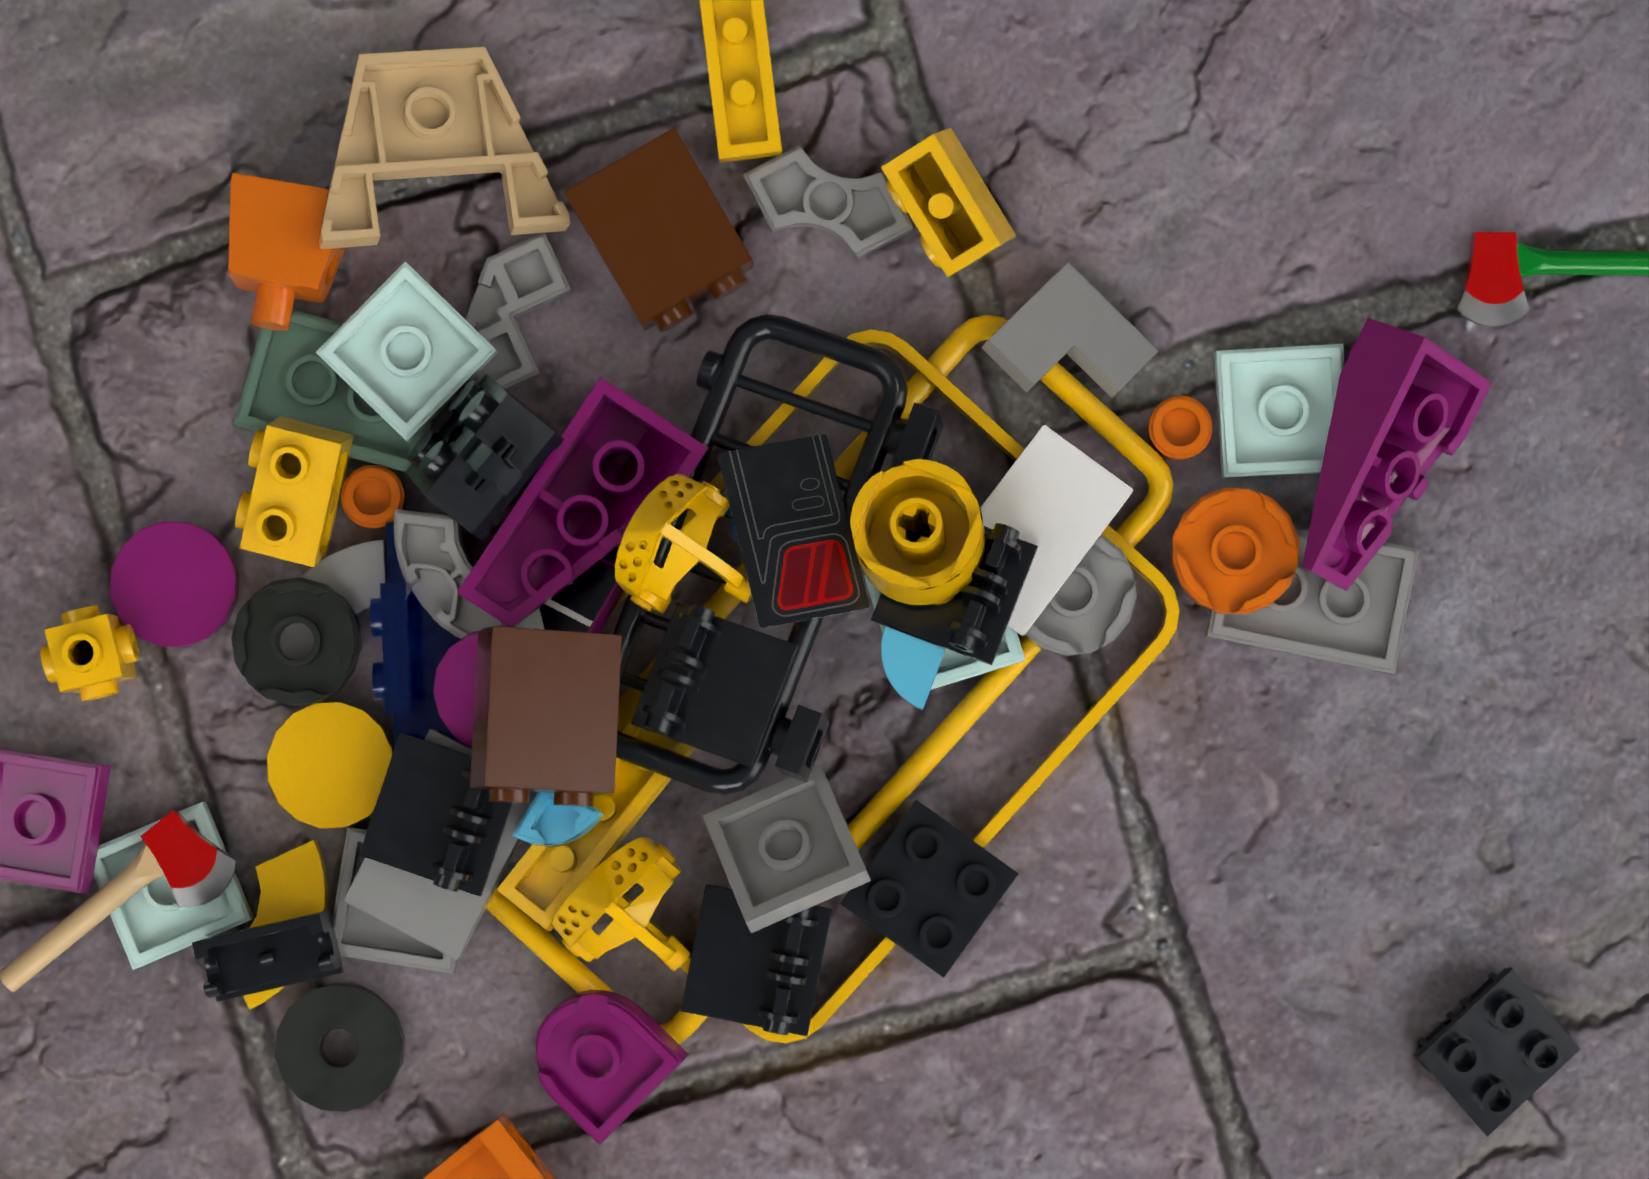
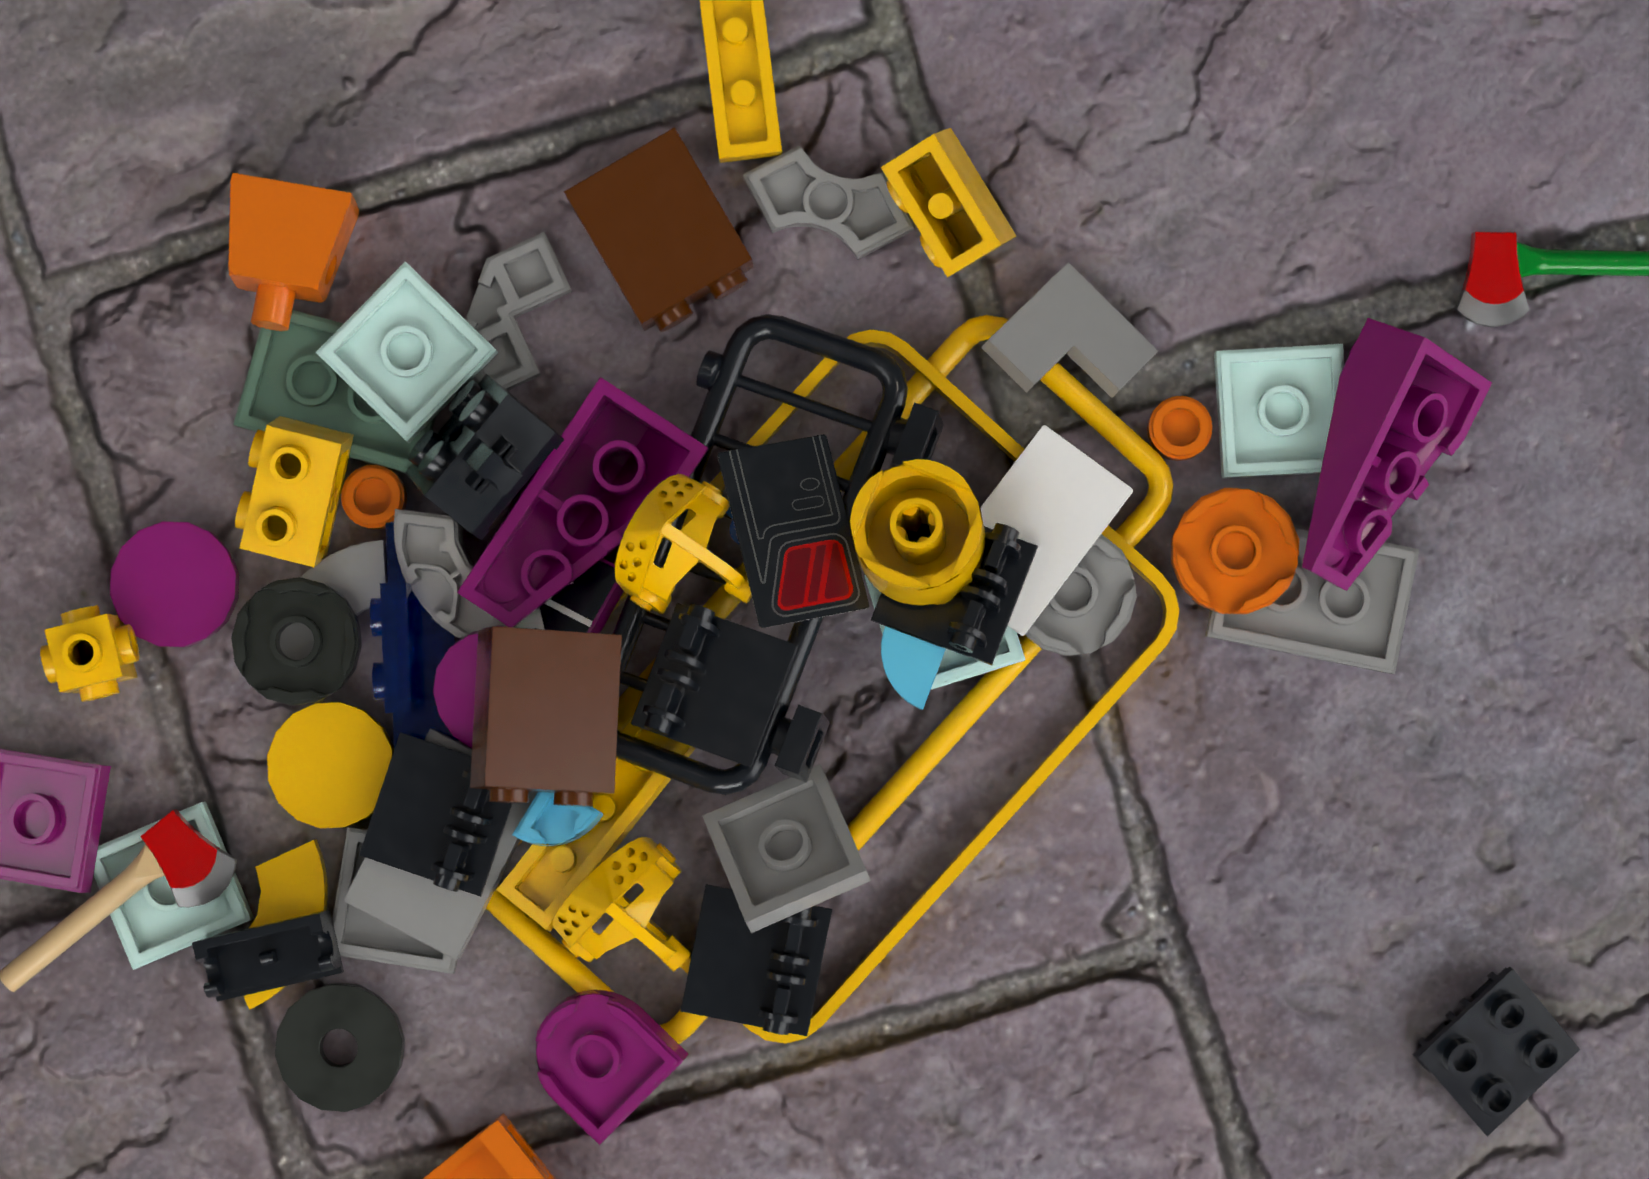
(432, 119): tan wing -> none
(930, 888): black hinge -> none

